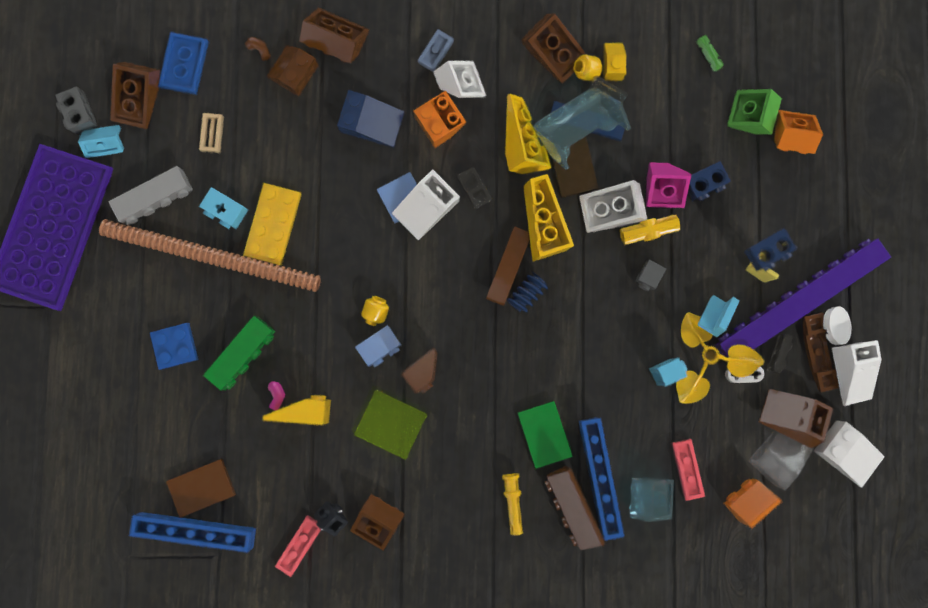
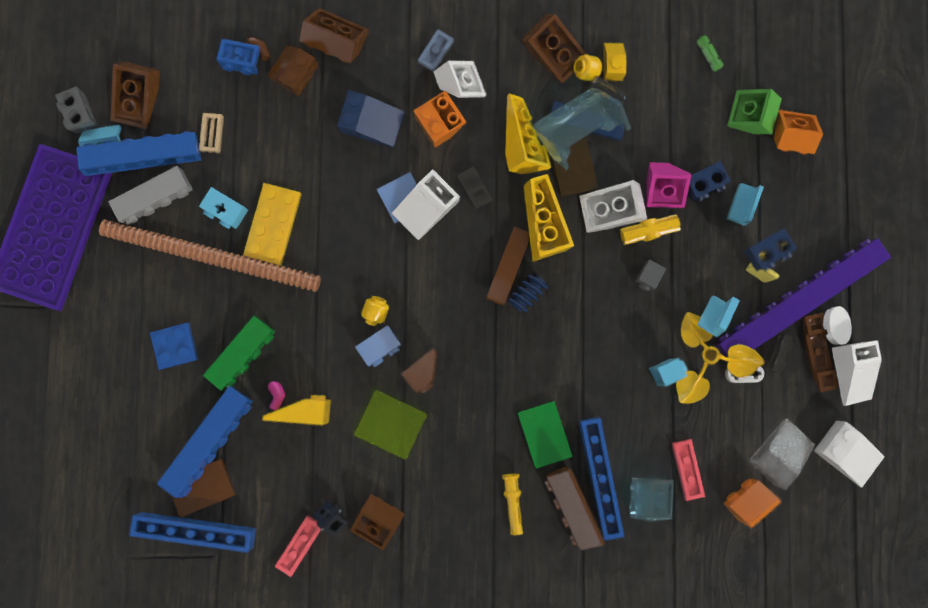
(138, 153): none -> blue brick
(183, 63): blue tile -> none
(205, 442): none -> blue brick
(238, 56): none -> blue bracket
(744, 204): none -> medium azure panel
(796, 417): reddish brown slope -> none

